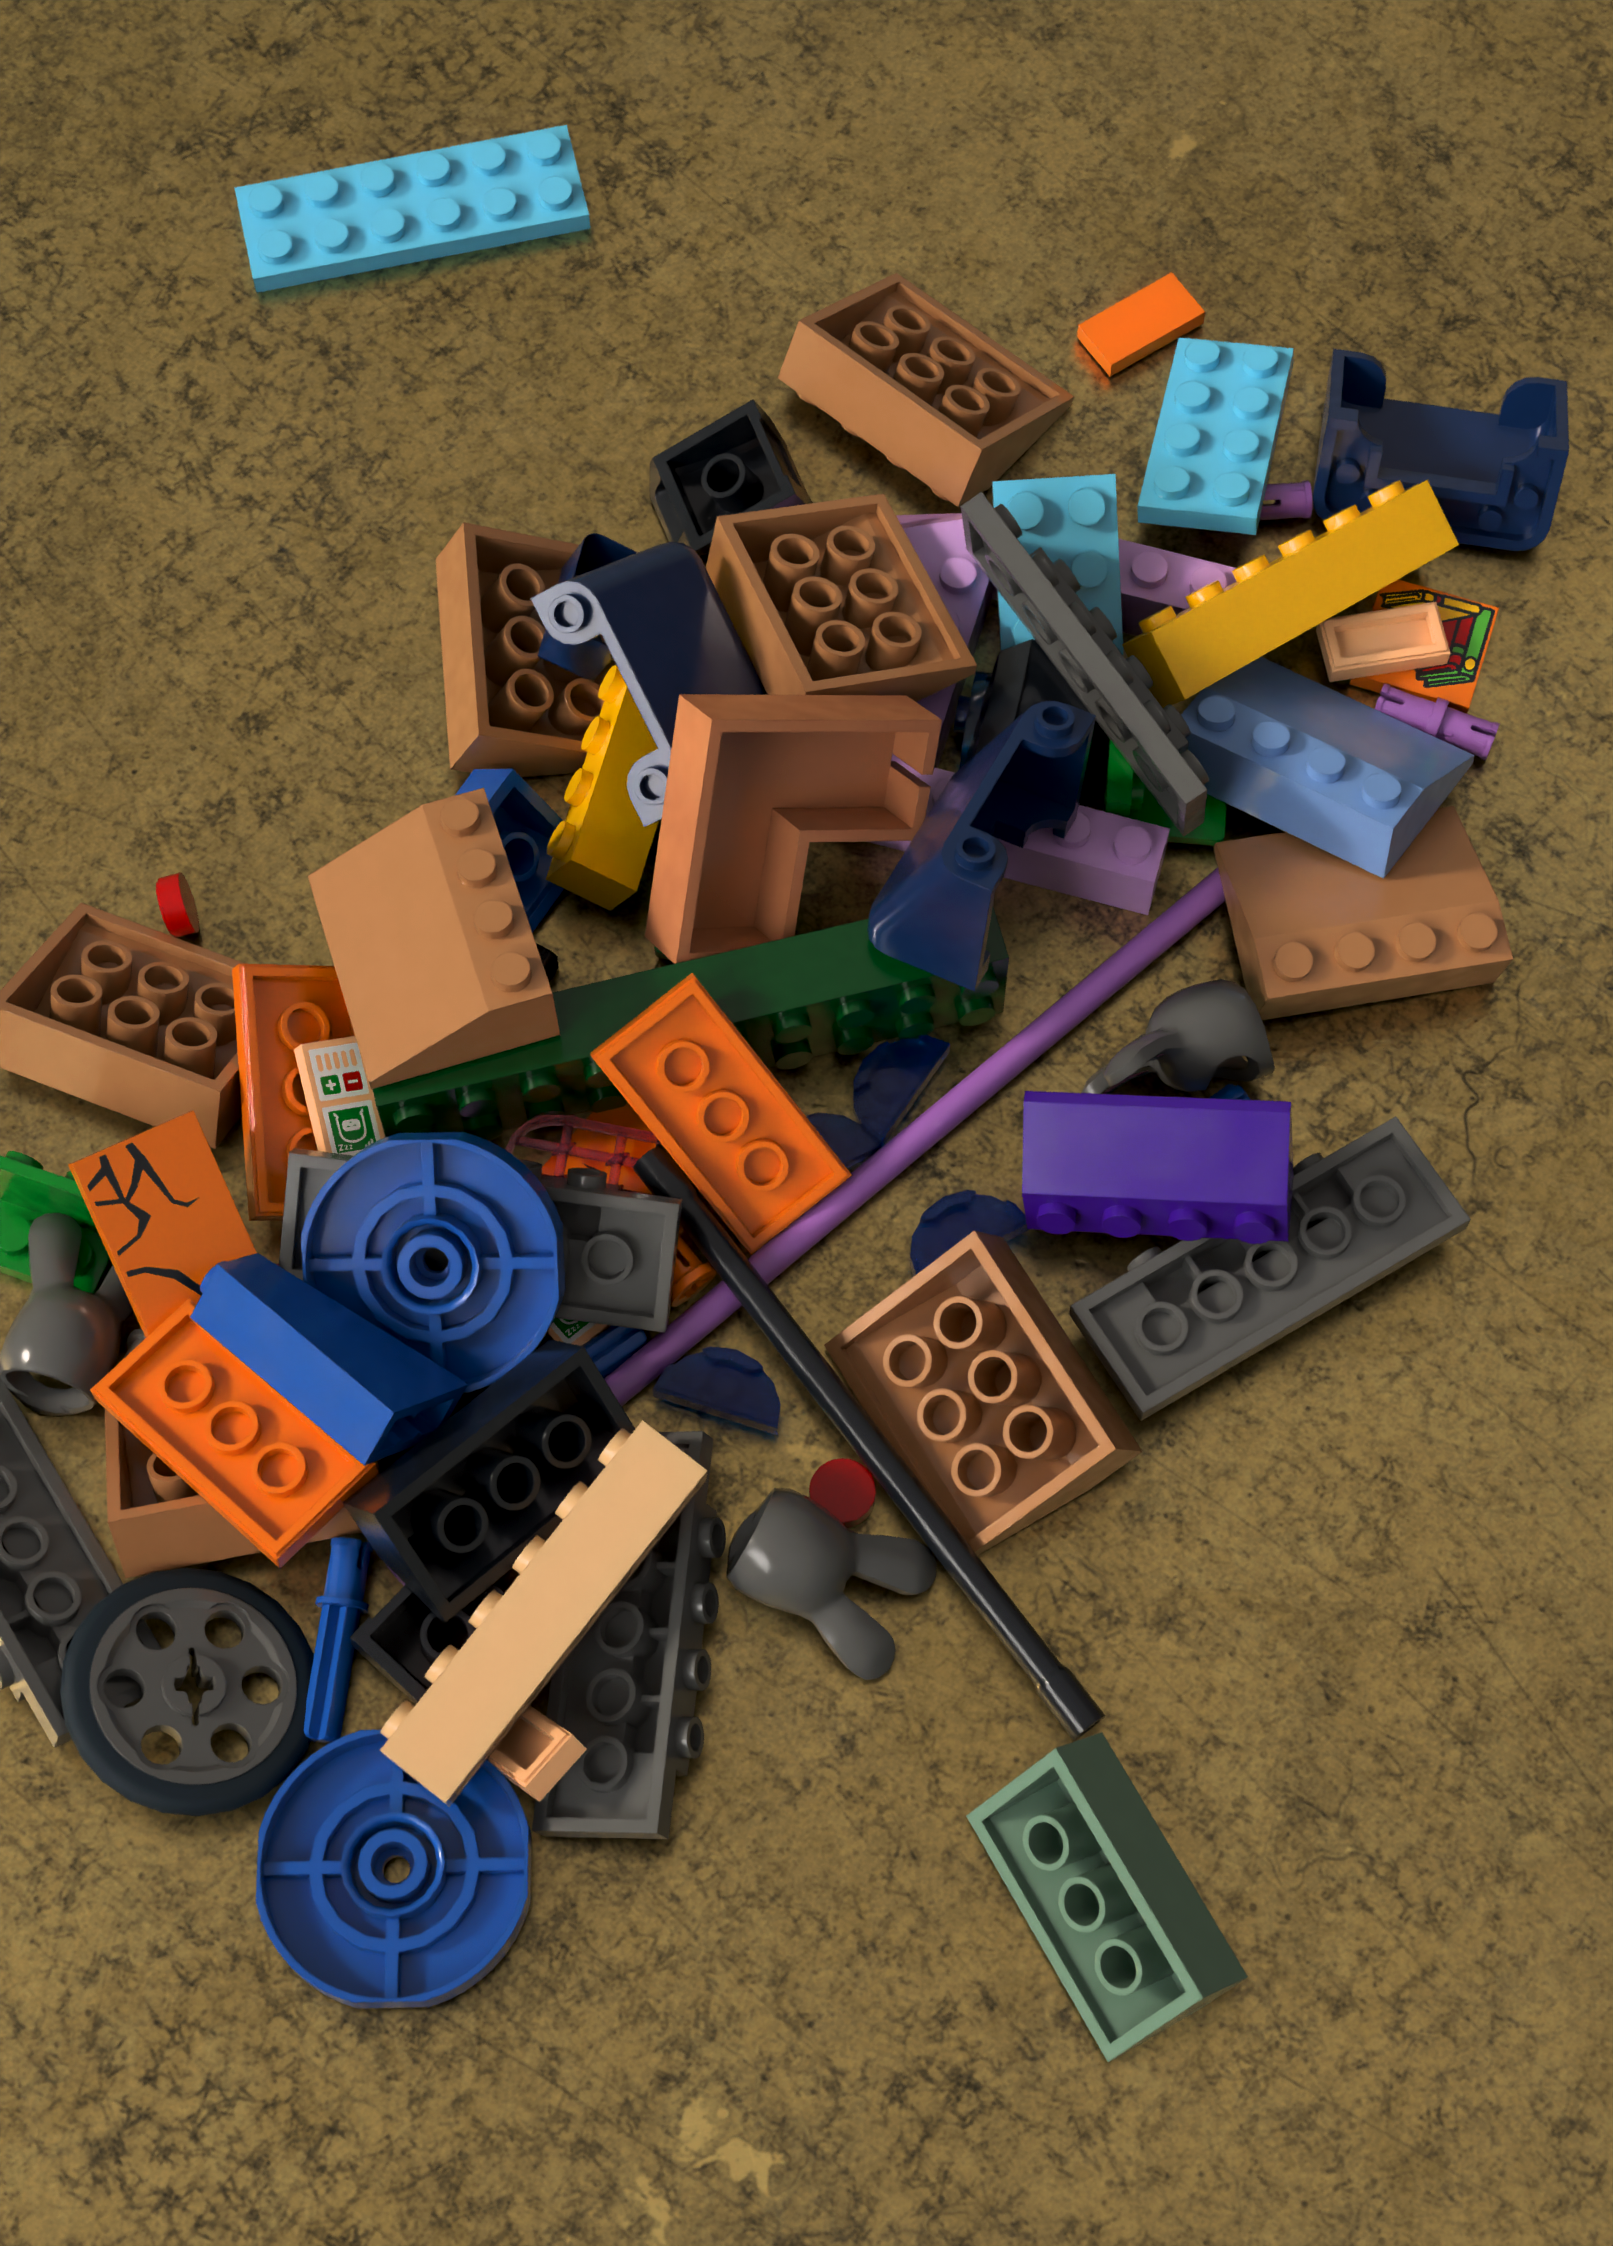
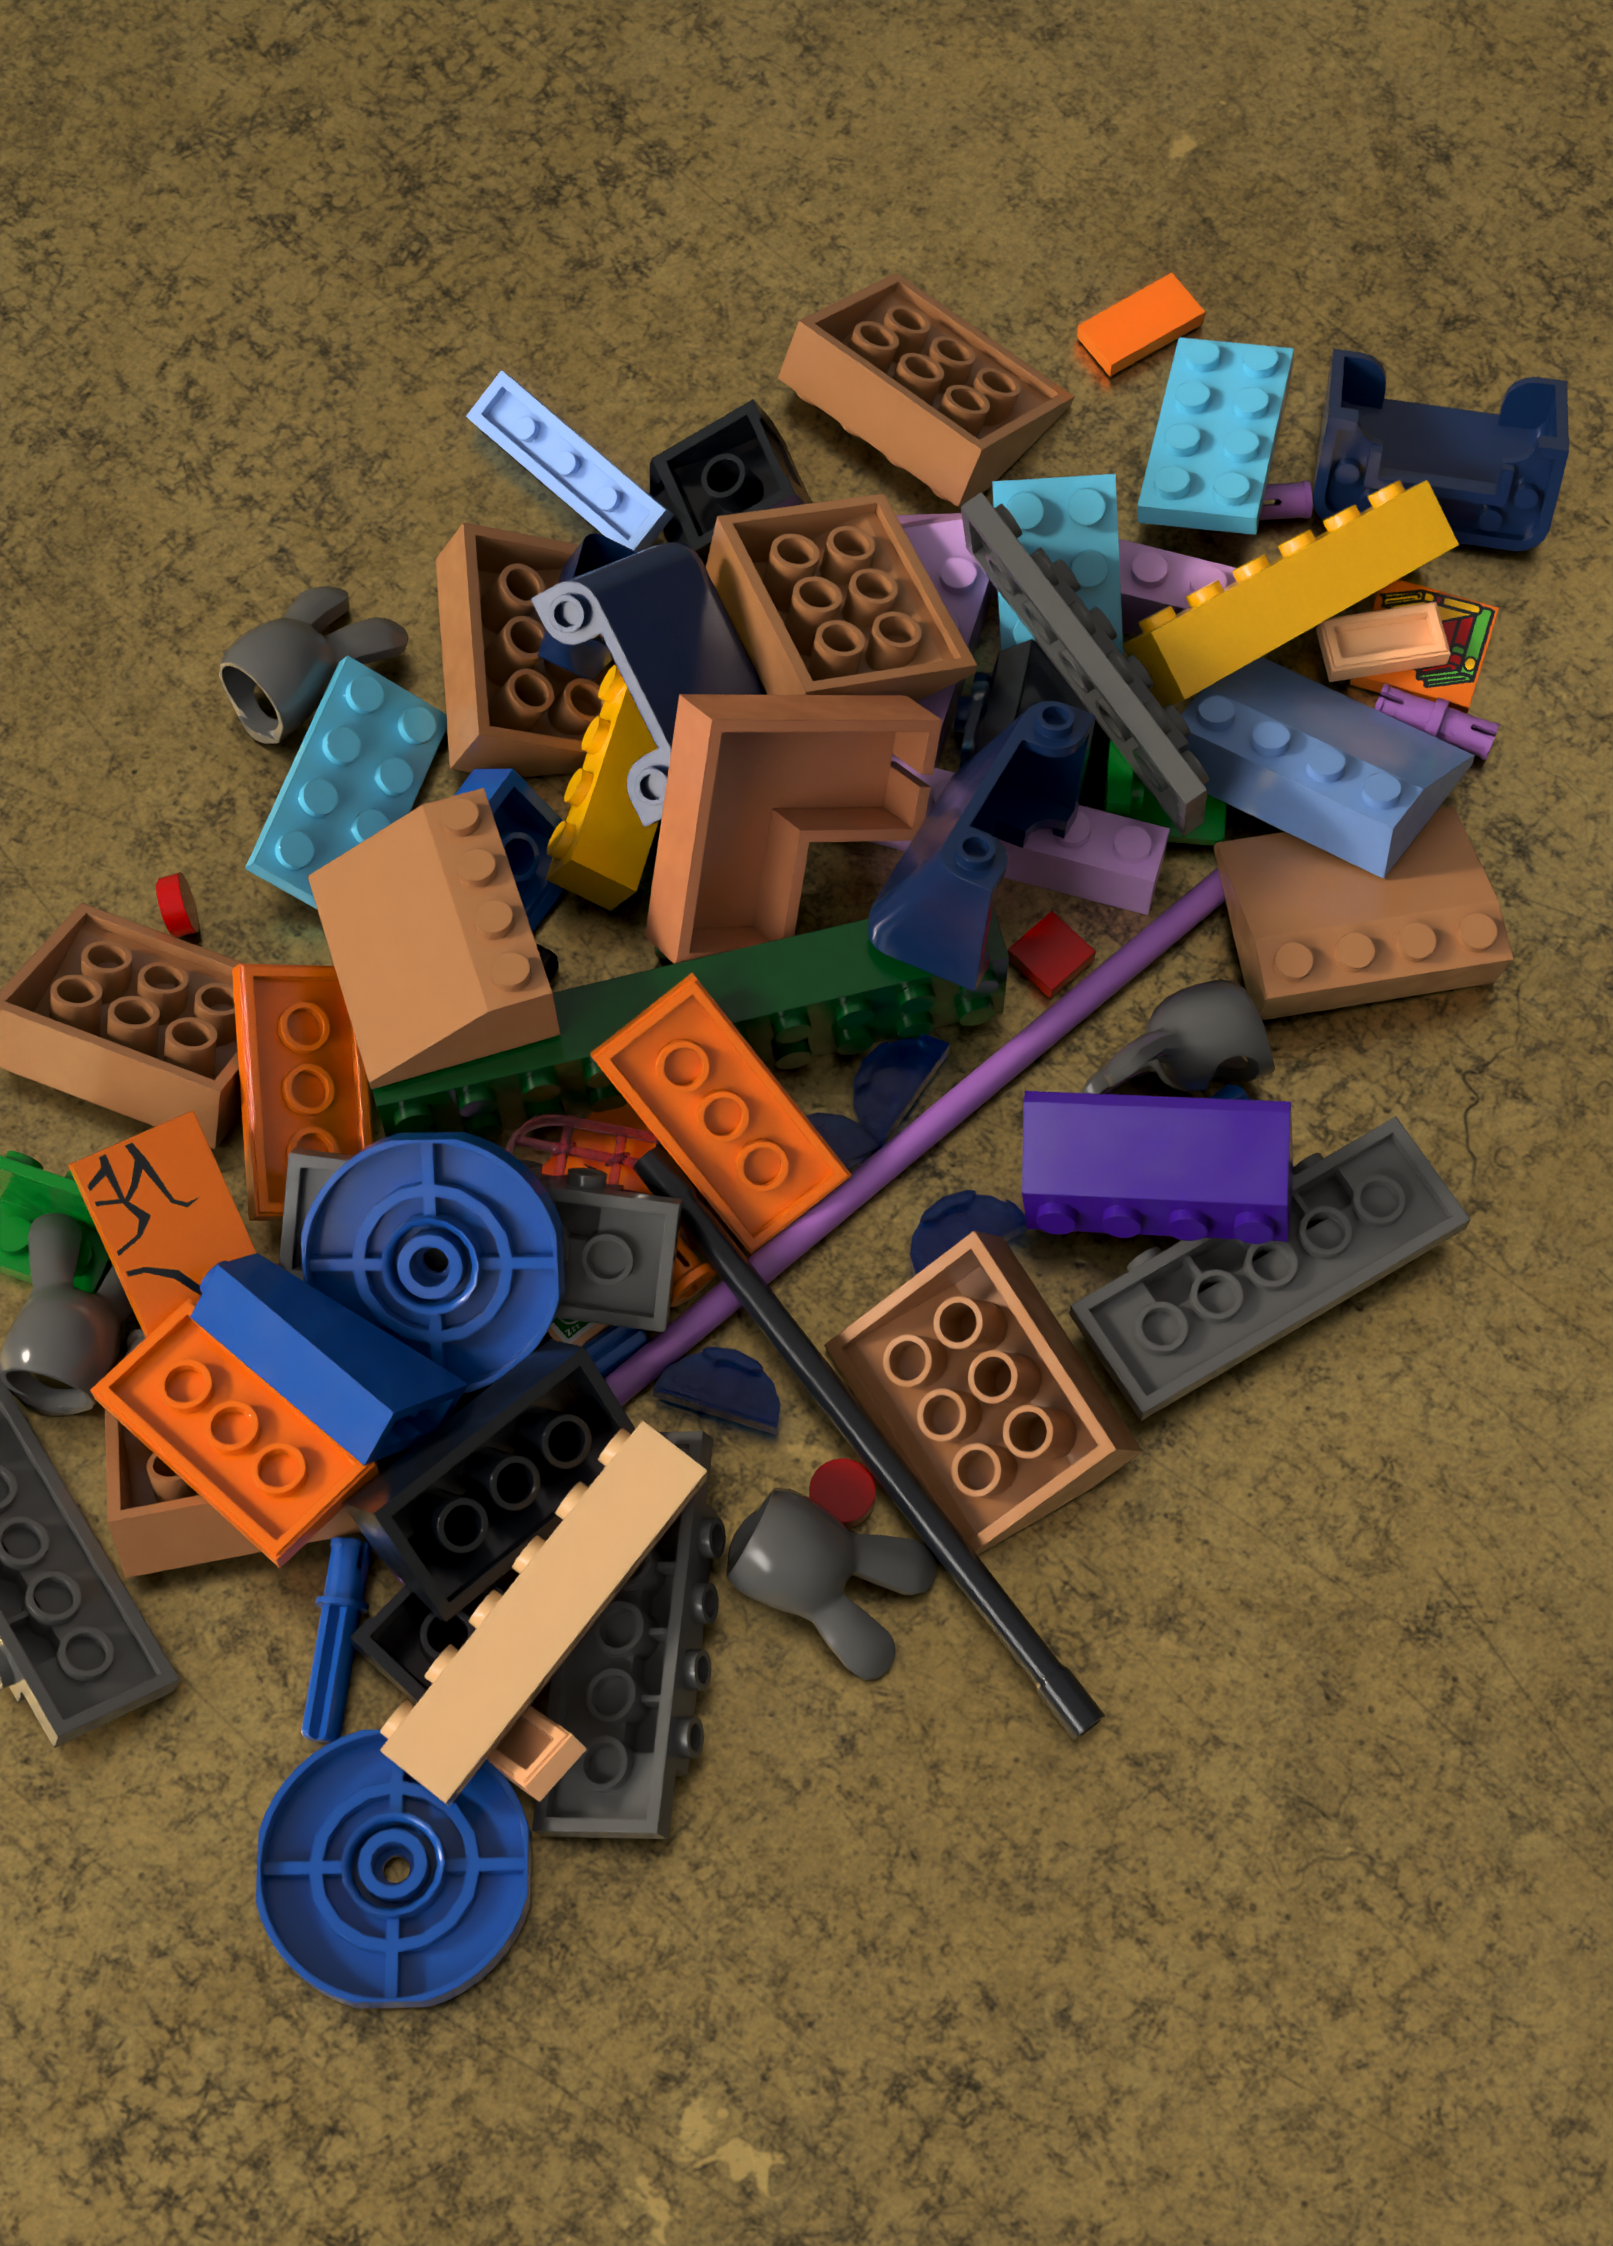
(112, 1735): wedge -> none
(297, 662): none -> dark grey piece
(338, 1096): tile -> none
(348, 777): none -> medium azure plate
(412, 208): medium azure plate -> none
(568, 464): none -> light blue plate
(1051, 954): none -> red tile
(1105, 1895): sand green slope -> none

